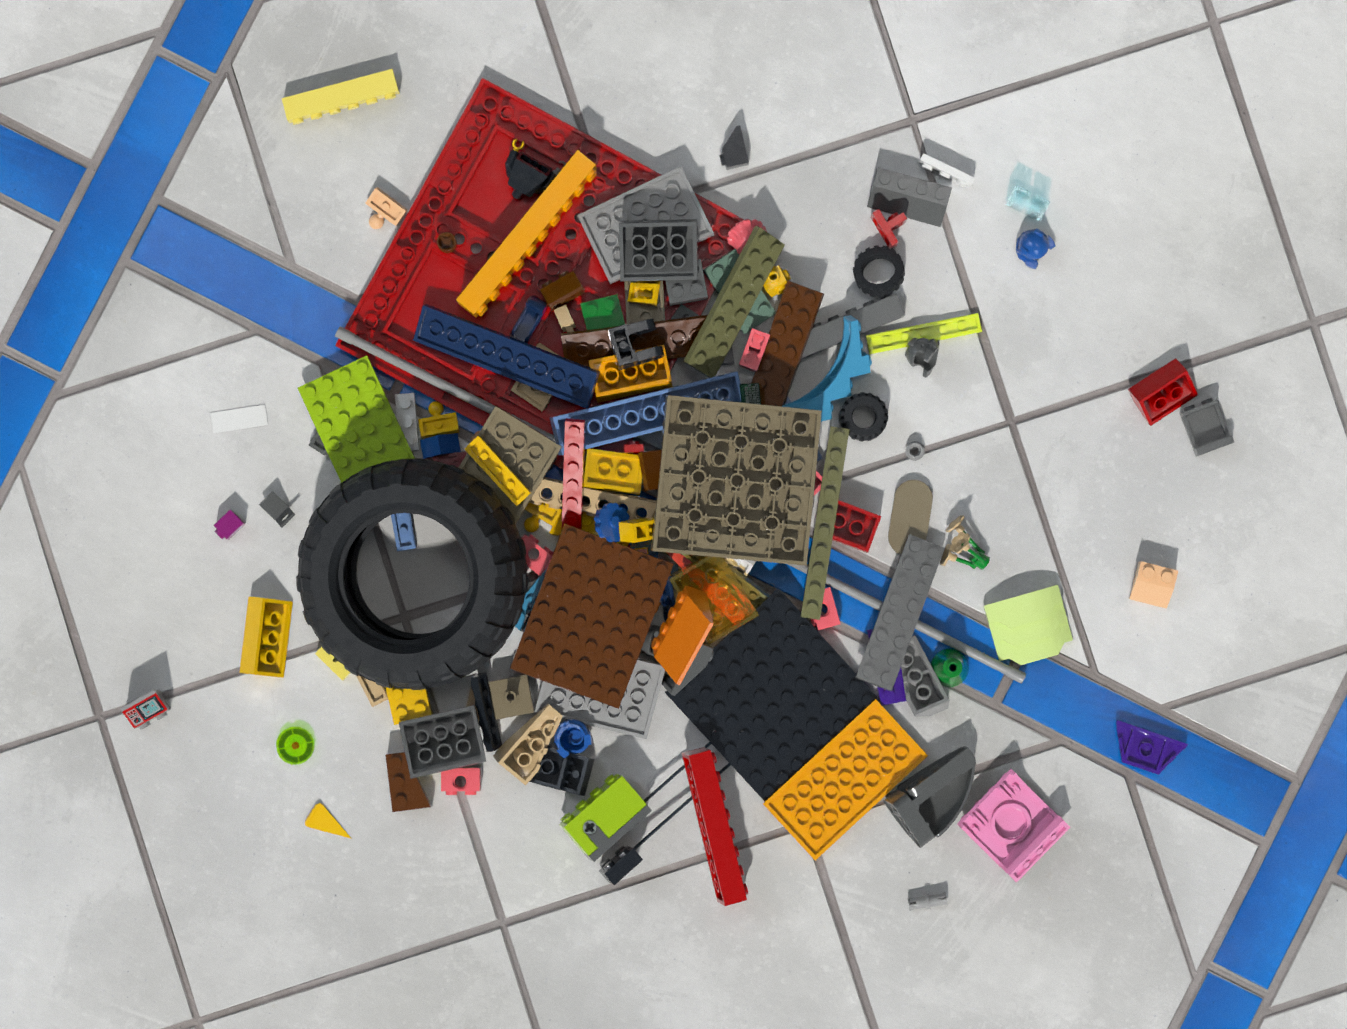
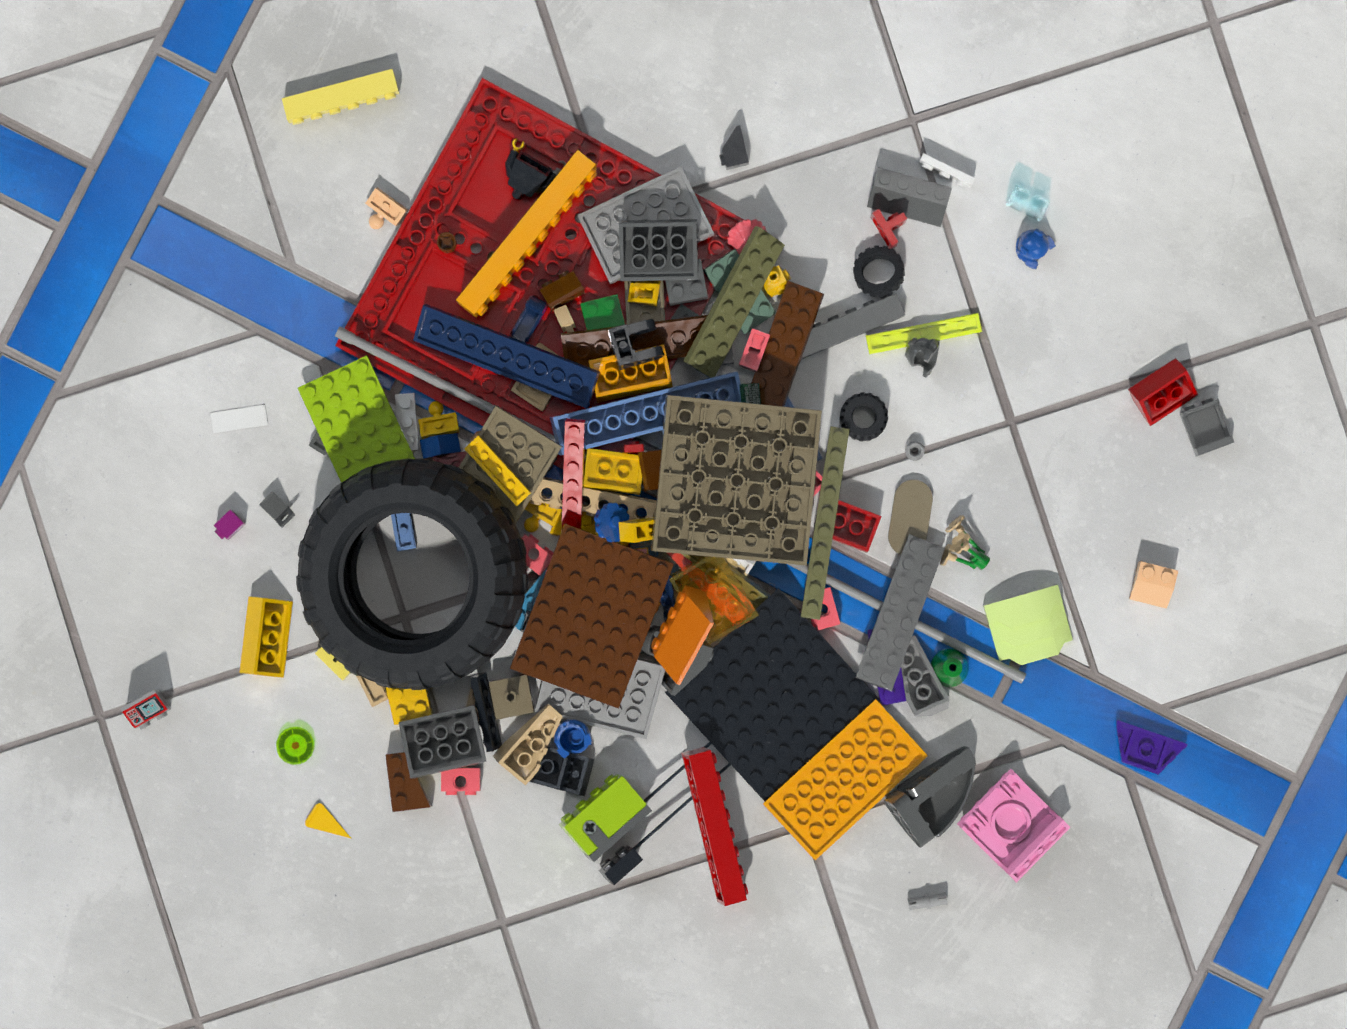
(837, 383): dark azure arch -> none

